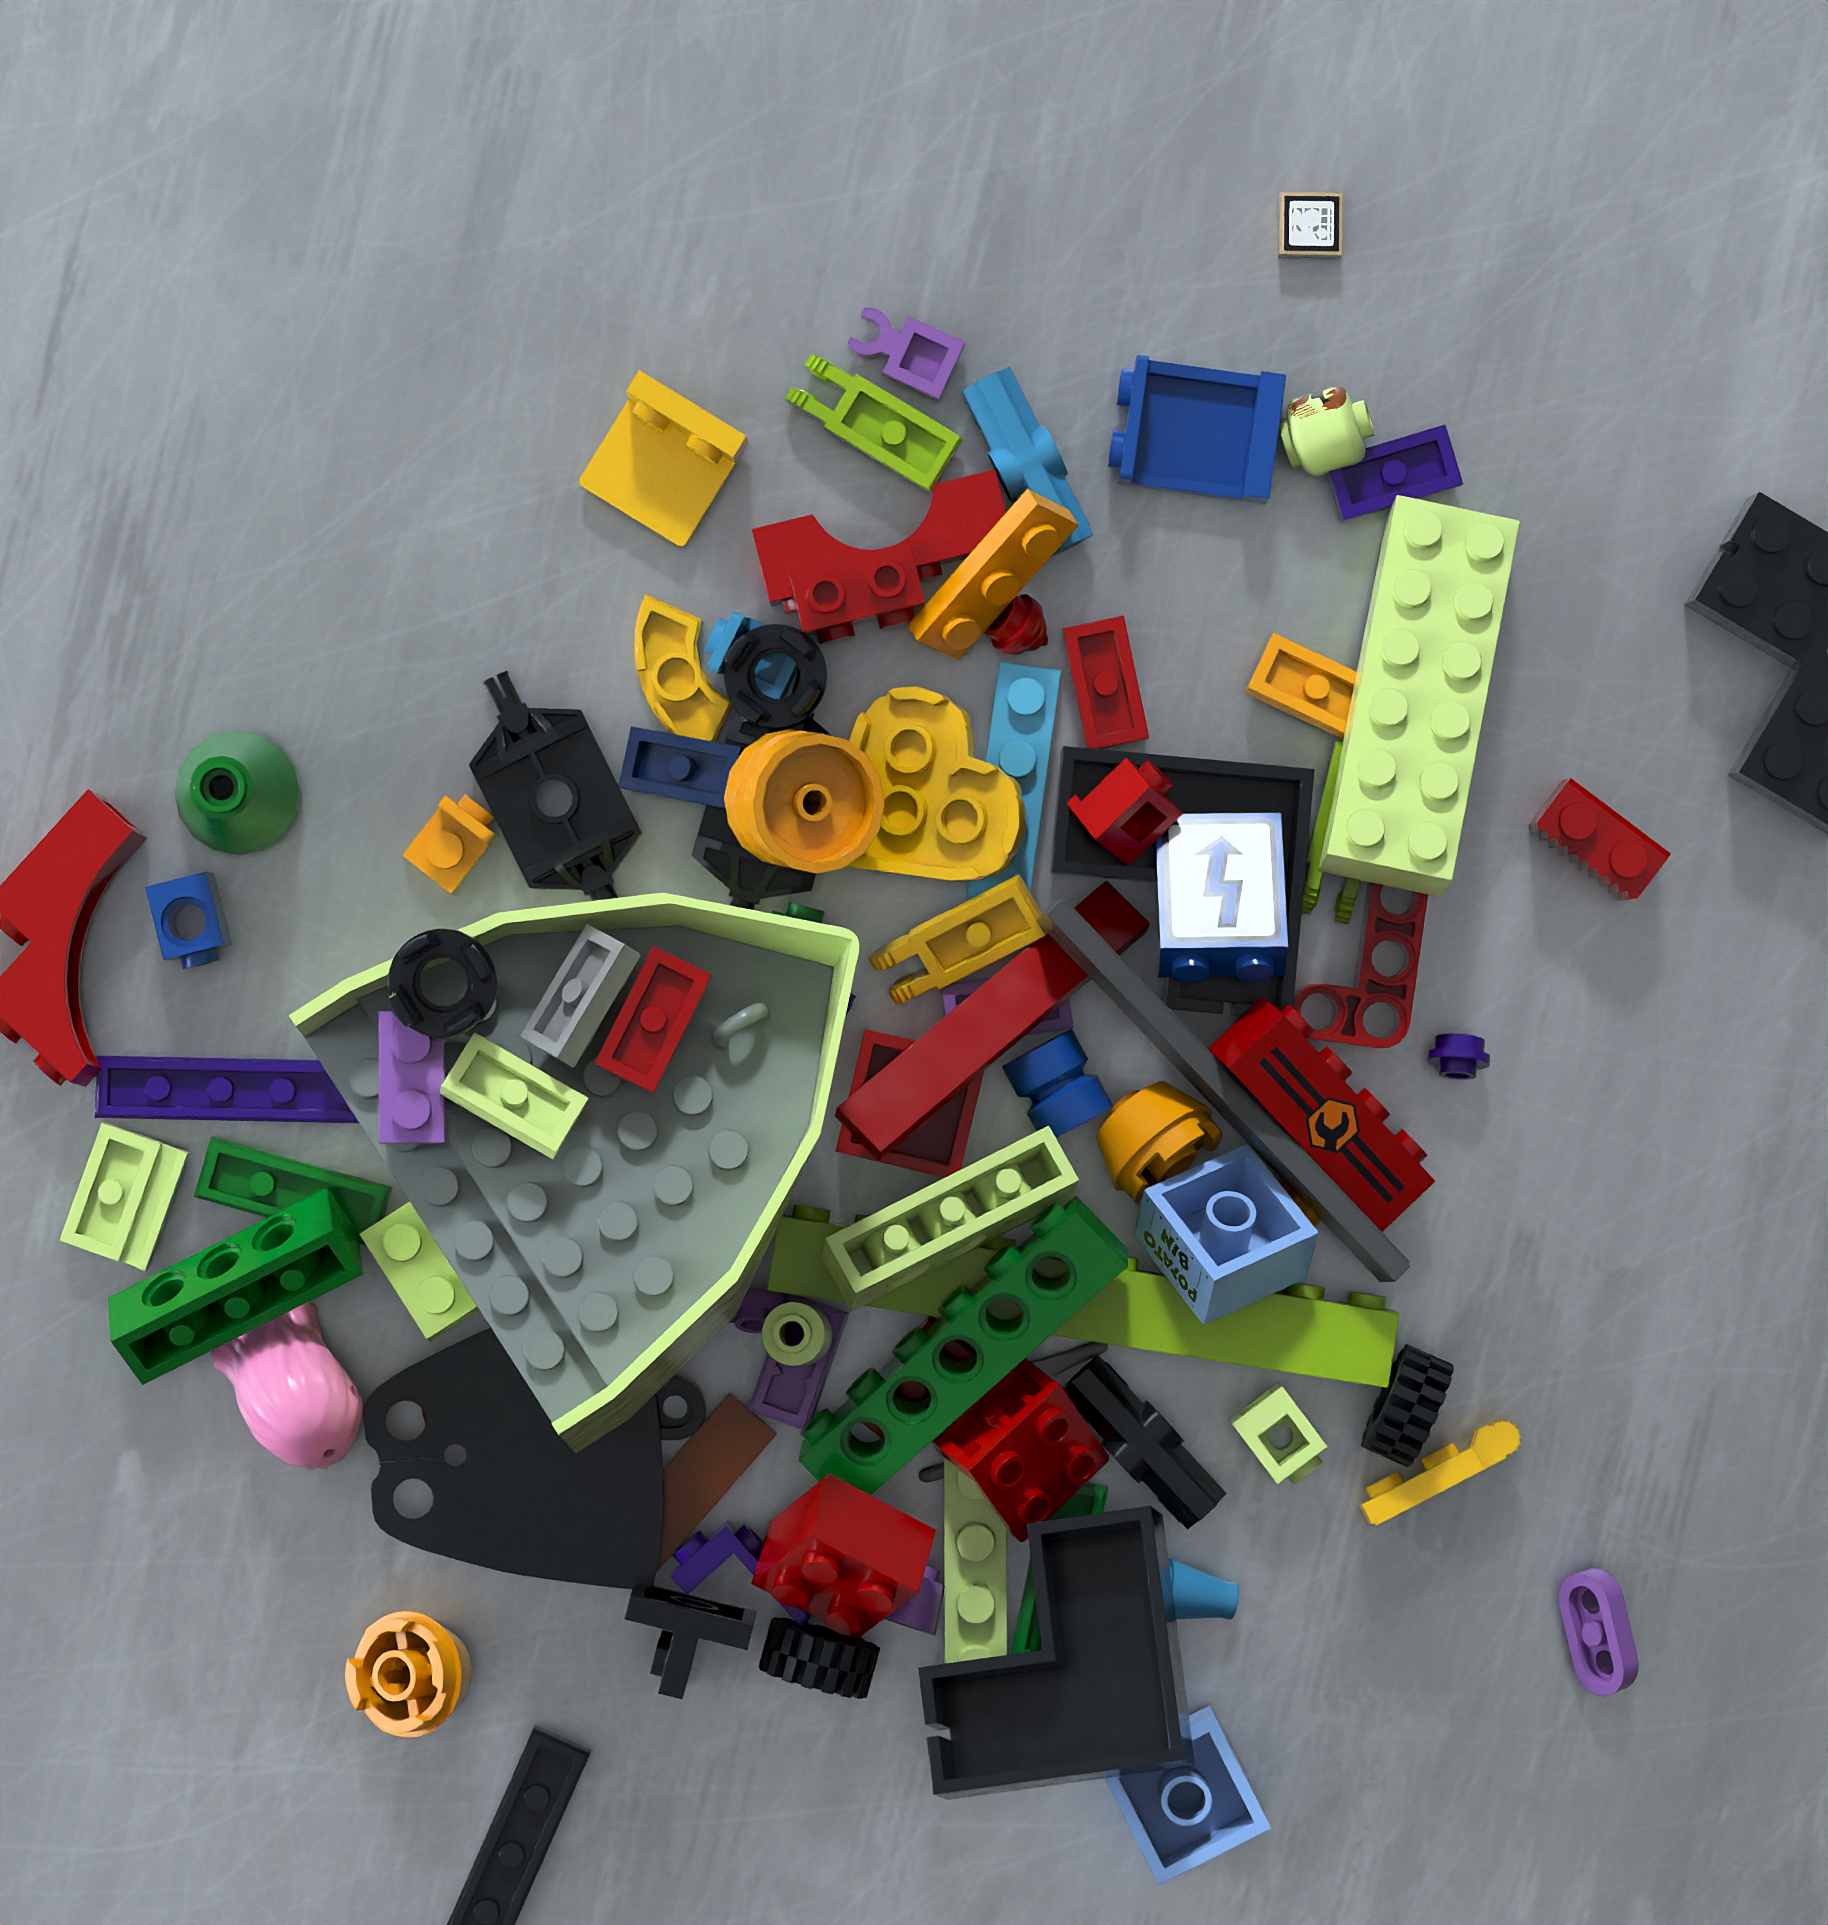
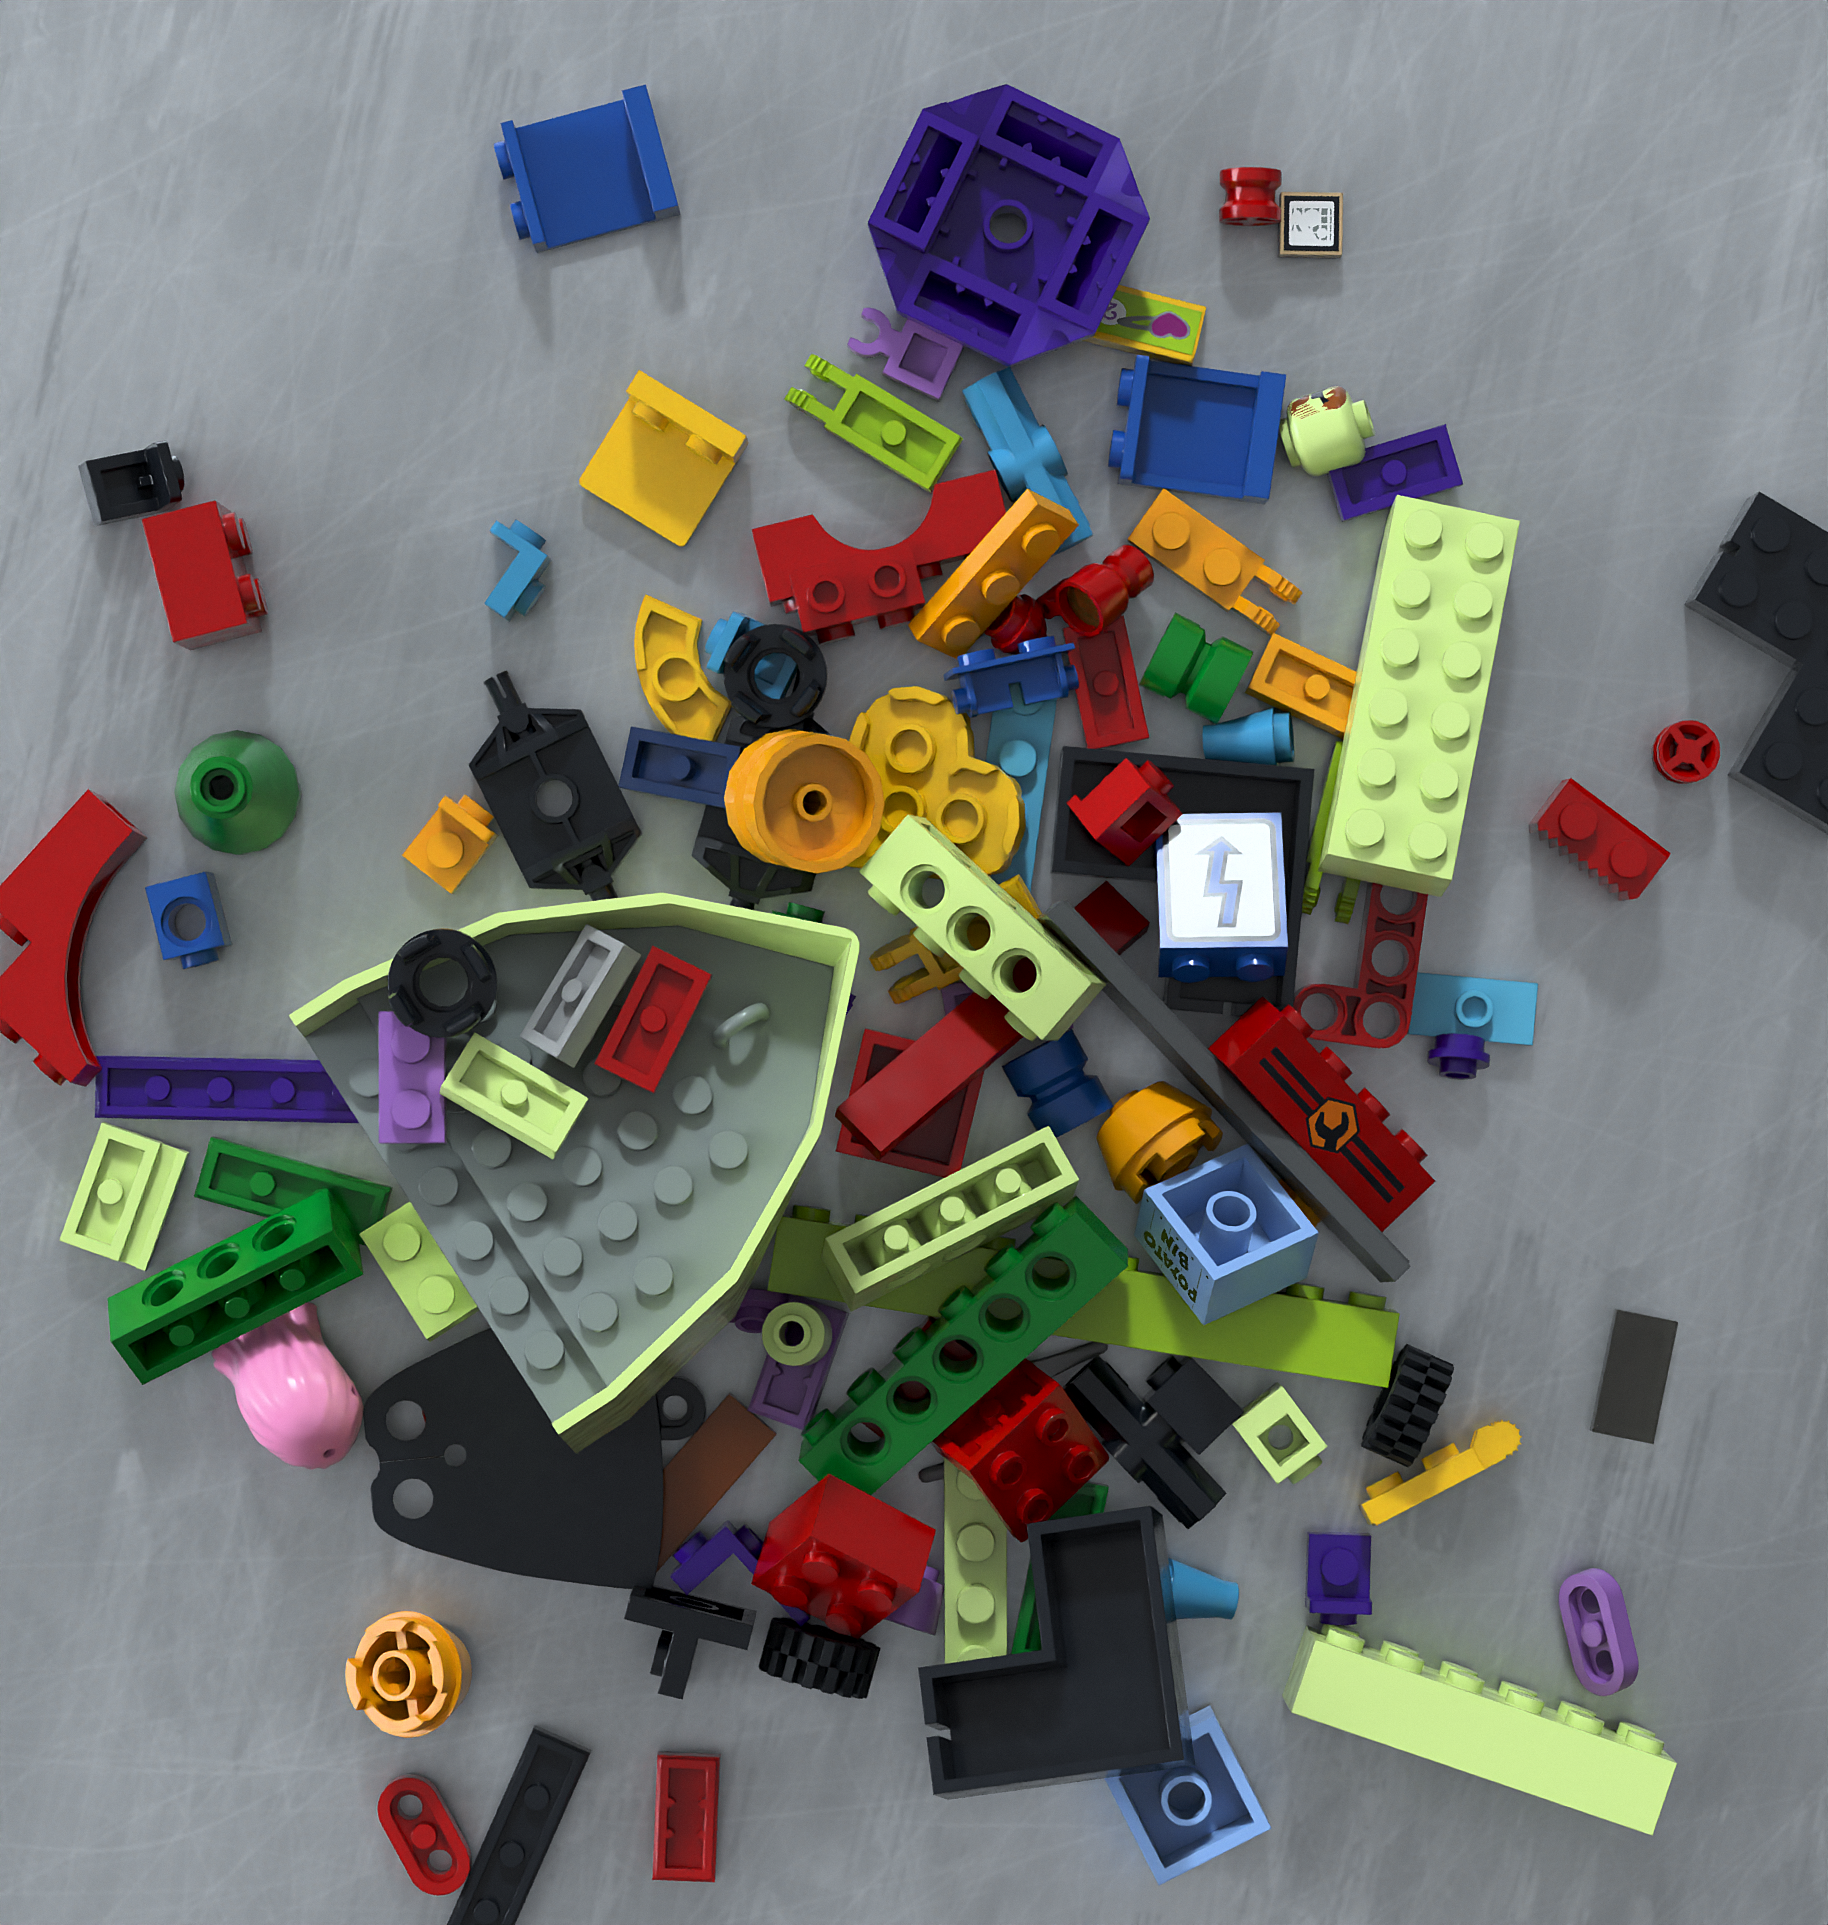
(132, 484): none -> black bracket
(204, 574): none -> red brick
(422, 1834): none -> red plate
(519, 586): none -> dark azure bracket
(588, 172): none -> blue panel
(686, 1817): none -> red plate
(987, 679): none -> blue hinge
(1019, 158): none -> dark purple piece
(1062, 981): none -> yellowish green brick
(1098, 591): none -> red piece
(1151, 326): none -> slope
(1191, 1401): none -> black brick
(1196, 668): none -> green wheel
(1208, 559): none -> light orange hinge
(1250, 196): none -> red wheel
(1253, 738): none -> dark azure cone
(1338, 1576): none -> dark purple bracket
(1474, 1006): none -> medium azure plate
(1478, 1729): none -> yellowish green brick
(1633, 1376): none -> clear smoke tile
(1695, 746): none -> red wheel

